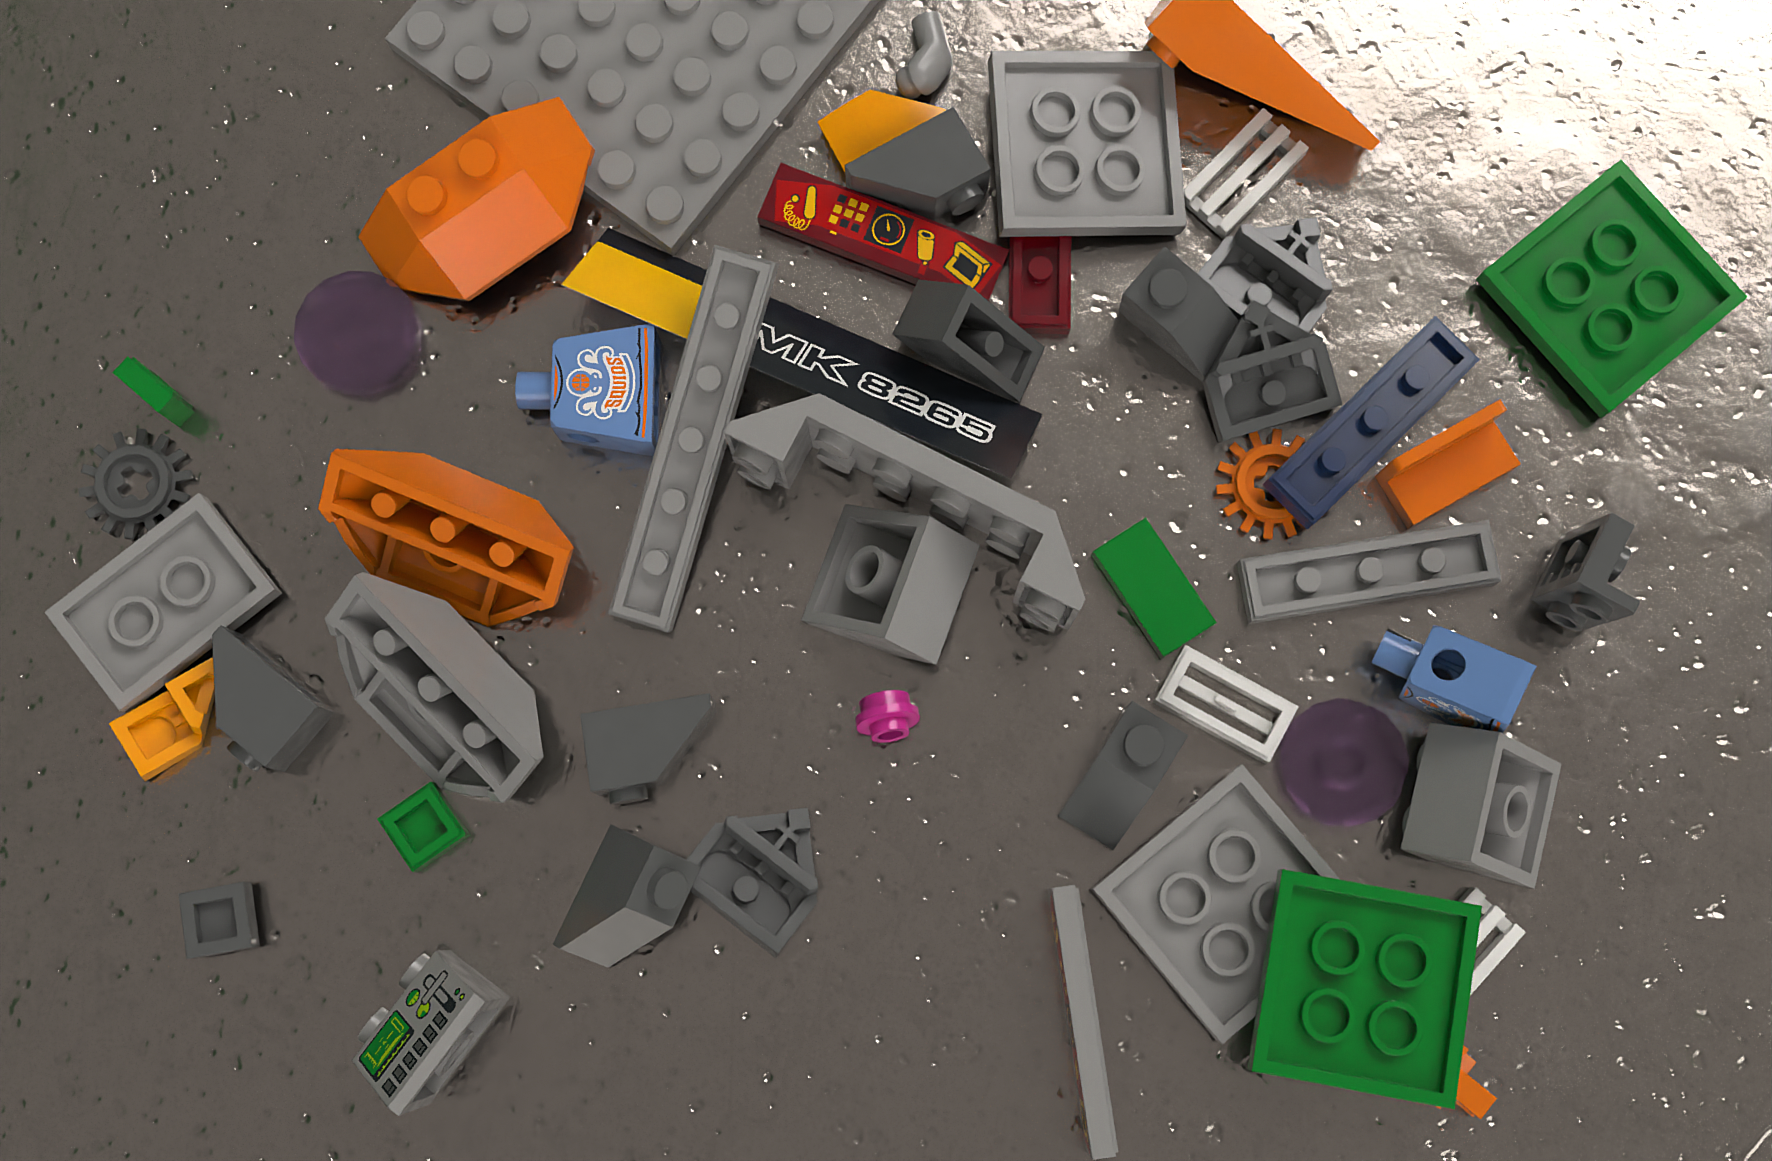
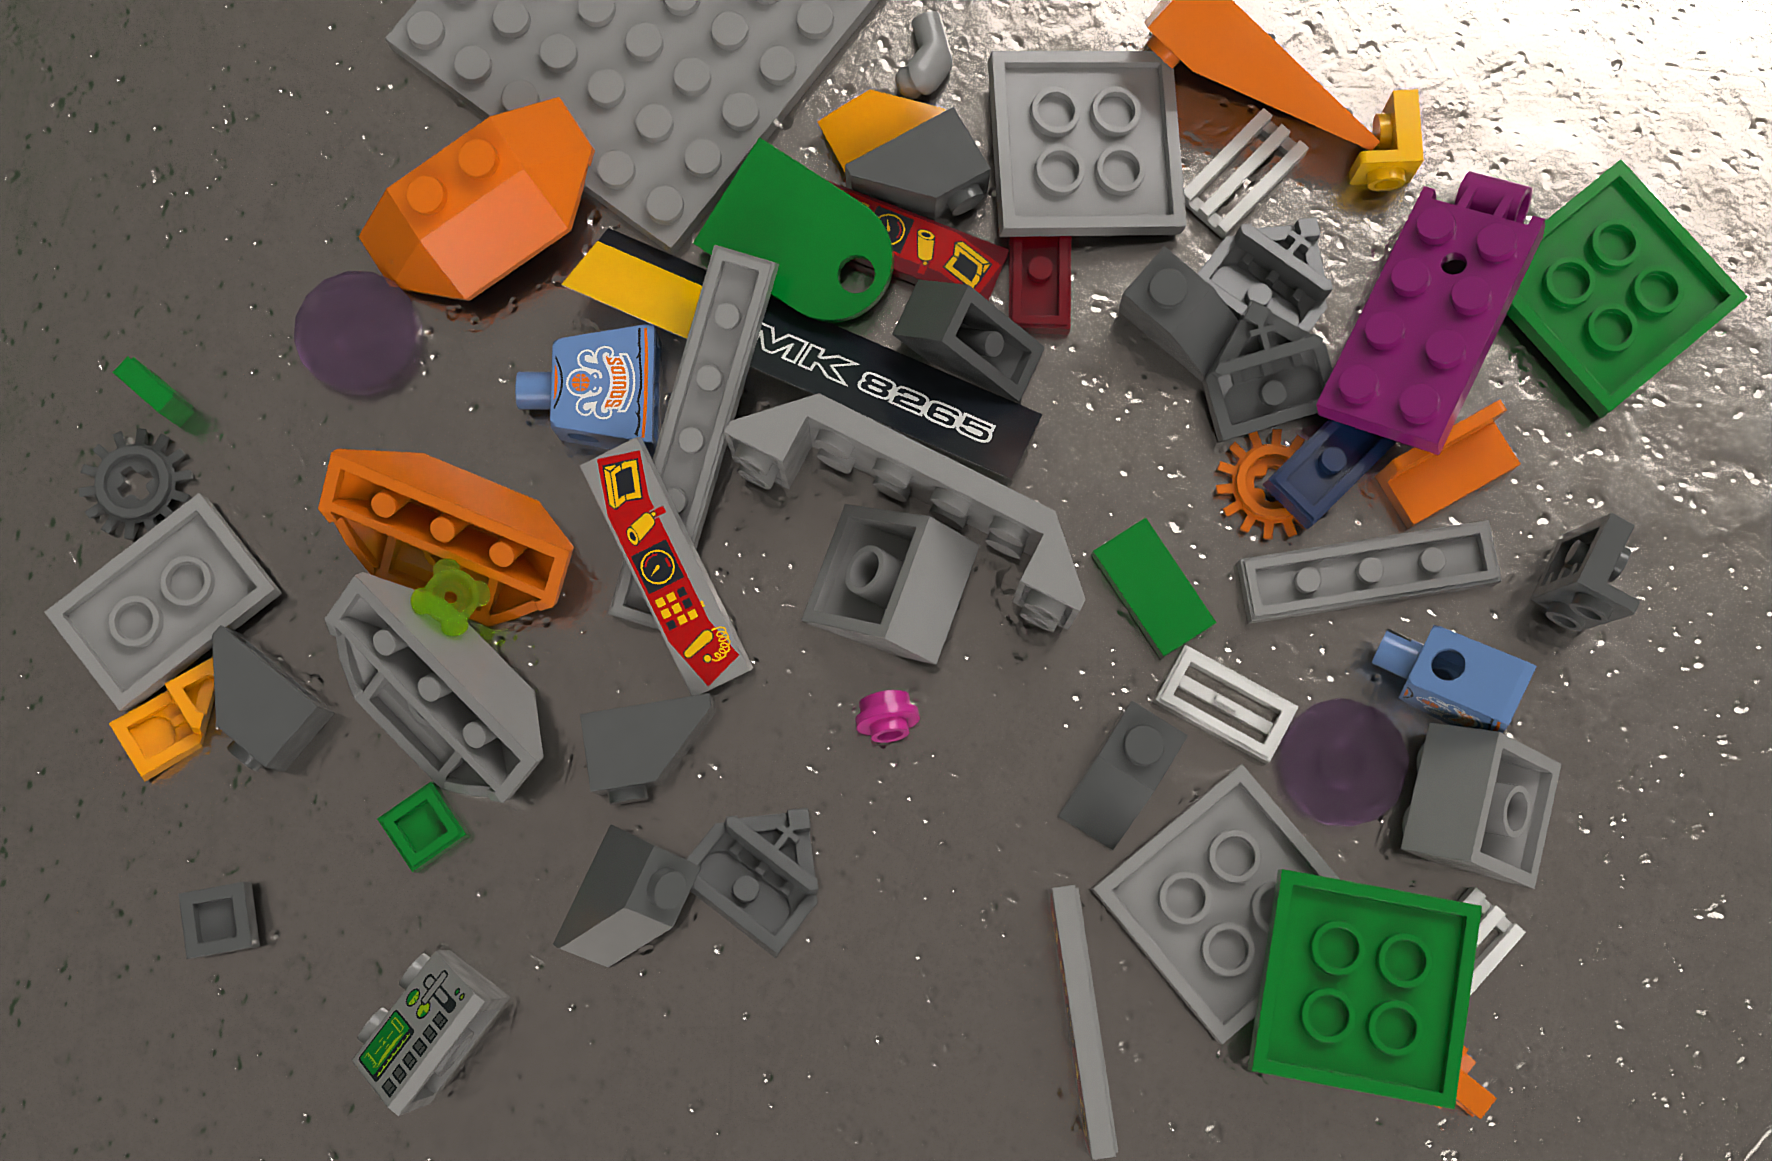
(449, 578): none -> clear neon green plate
(666, 566): none -> tile
(806, 227): none -> green tile
(1399, 148): none -> yellow bracket
(1432, 329): none -> magenta hinge

